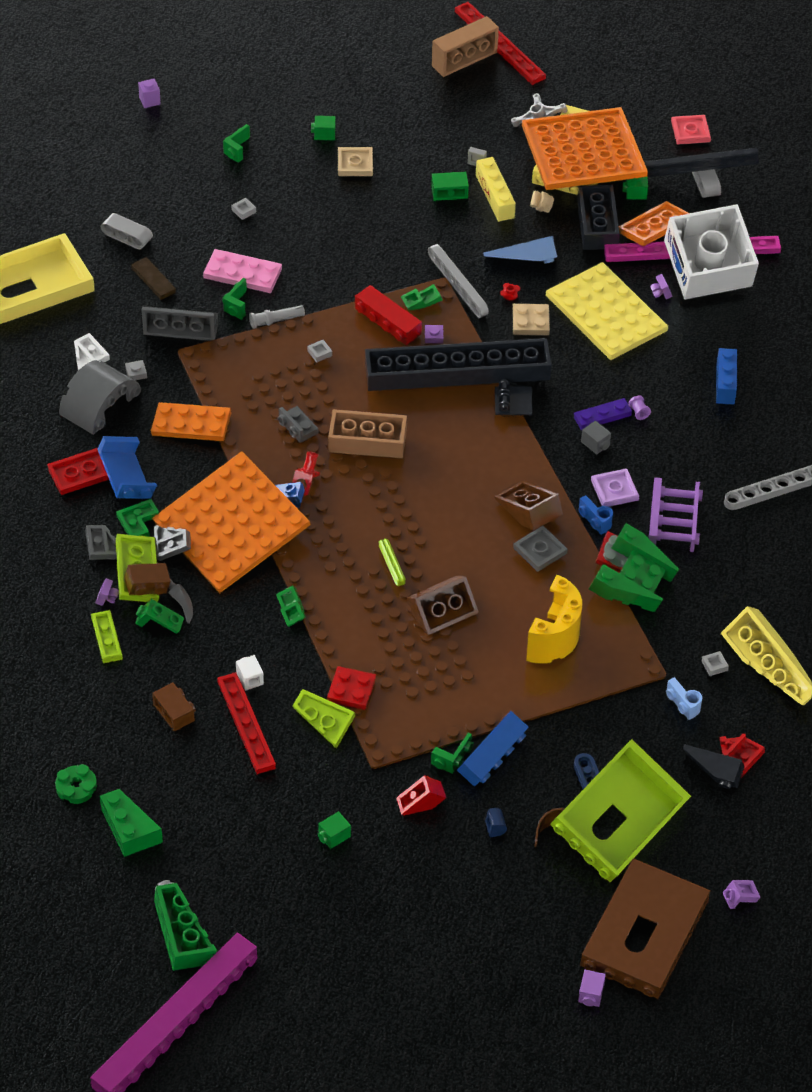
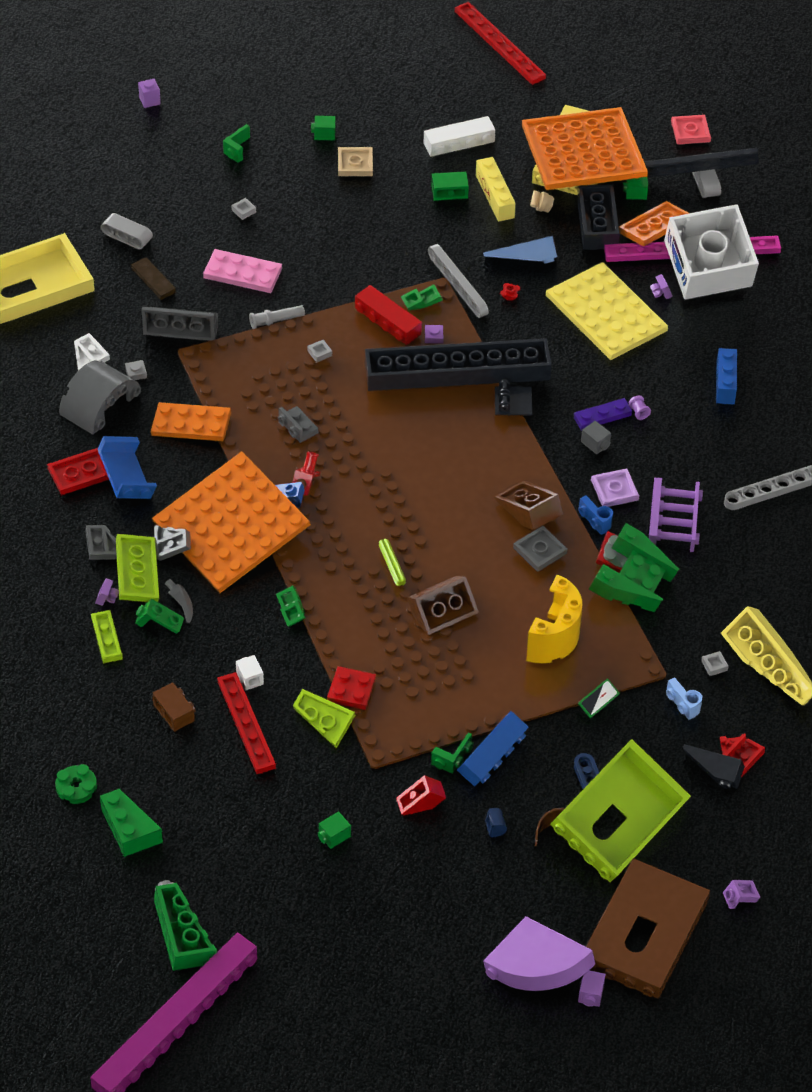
(133, 517): green plate -> none
(147, 579): reddish brown brick -> none
(231, 300): green bracket -> none
(367, 433): medium nougat brick -> none
(459, 136): none -> white brick
(465, 46): medium nougat brick -> none
(475, 154): light grey plate -> none
(530, 319): tan plate -> none
(537, 958): none -> medium lavender brick
(539, 110): light grey piece -> none
(598, 698): none -> slope

